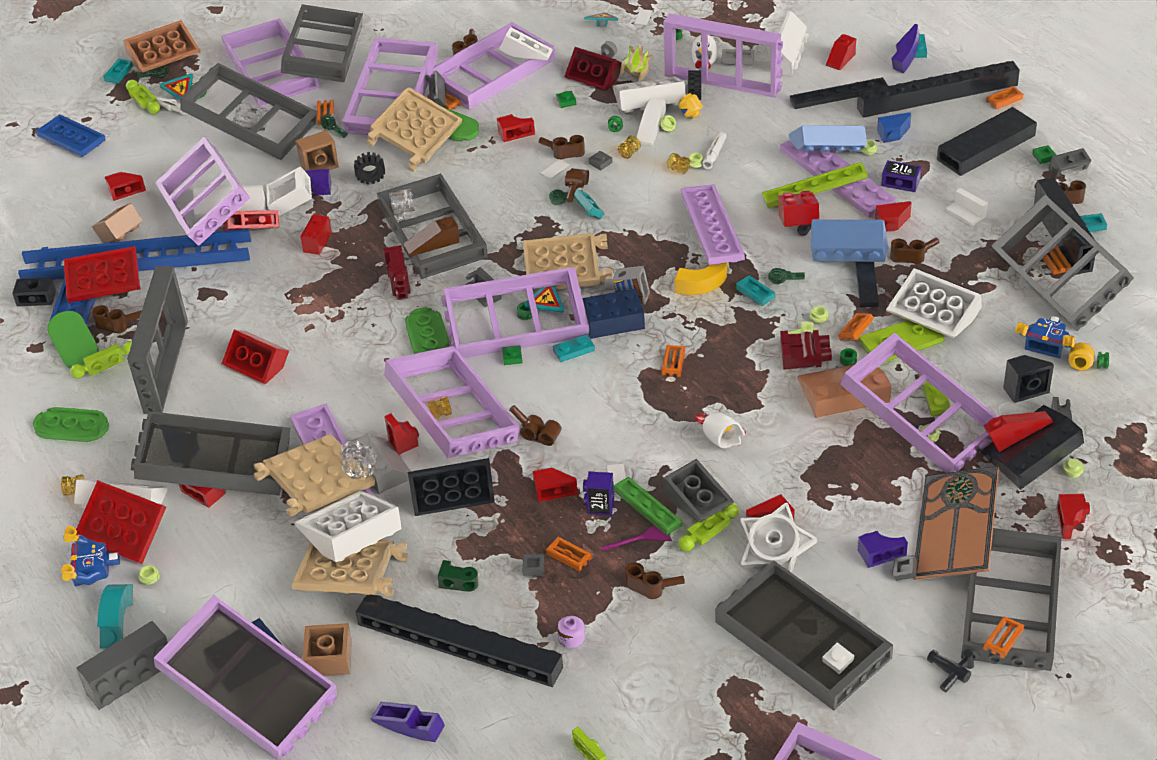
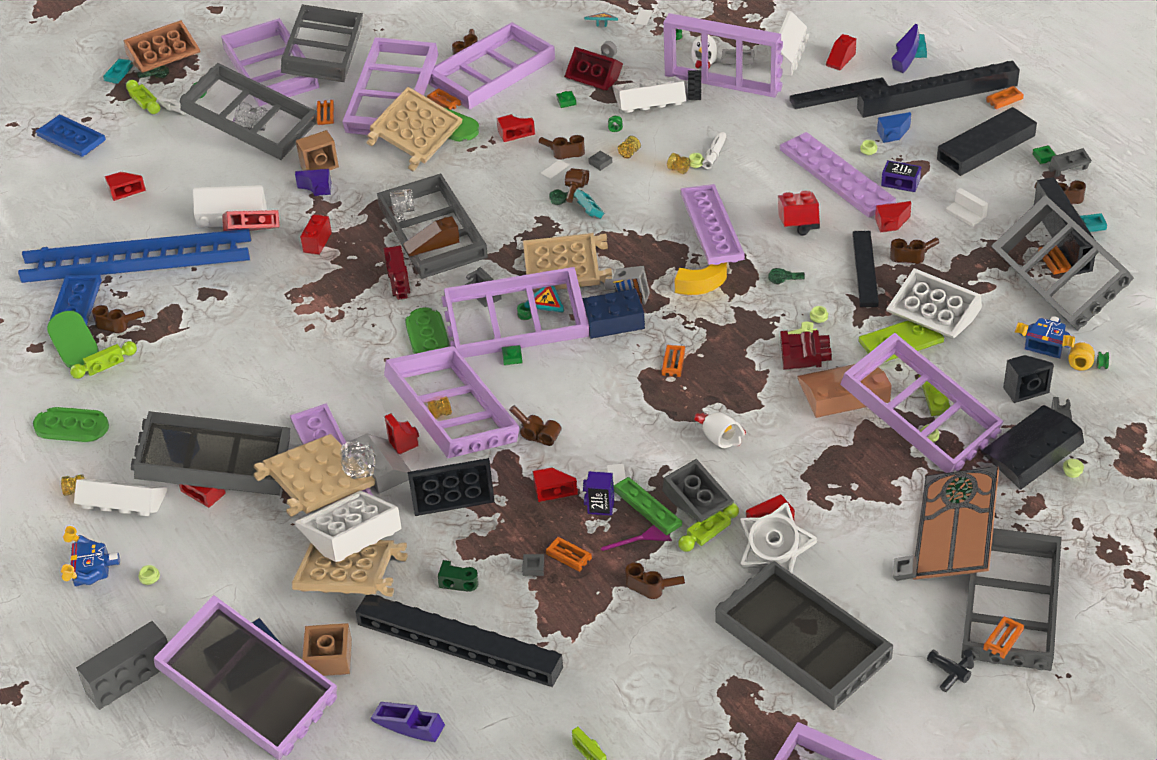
(34, 292): black brick -> none
(101, 274): red plate -> none
(111, 612): teal arch -> none
(117, 224): brick -> none
(120, 521): red plate -> none
(151, 382): dark grey window -> none
(178, 86): piece -> none
(182, 170): lavender window -> none
(254, 356): red slope -> none
(295, 179): white window -> none
(328, 122): clear green plate -> none
(369, 160): black tyre -> none
(437, 88): dark grey hinge -> none
(522, 46): white slope -> none
(571, 631): lavender head -> none
(573, 348): teal plate -> none
(636, 63): hair -> none
(650, 121): white slope -> none
(668, 123): yellowish green plate -> none
(690, 105): yellow head -> none
(755, 290): teal plate -> none
(818, 183): lime plate -> none
(829, 138): slope -> none
(838, 658): white plate -> none
(848, 352): green bush -> none
(849, 240): medium blue slope -> none
(855, 326): orange tile -> none
(879, 549): dark purple arch -> none
(1012, 428): red slope -> none
(1071, 512): red arch -> none

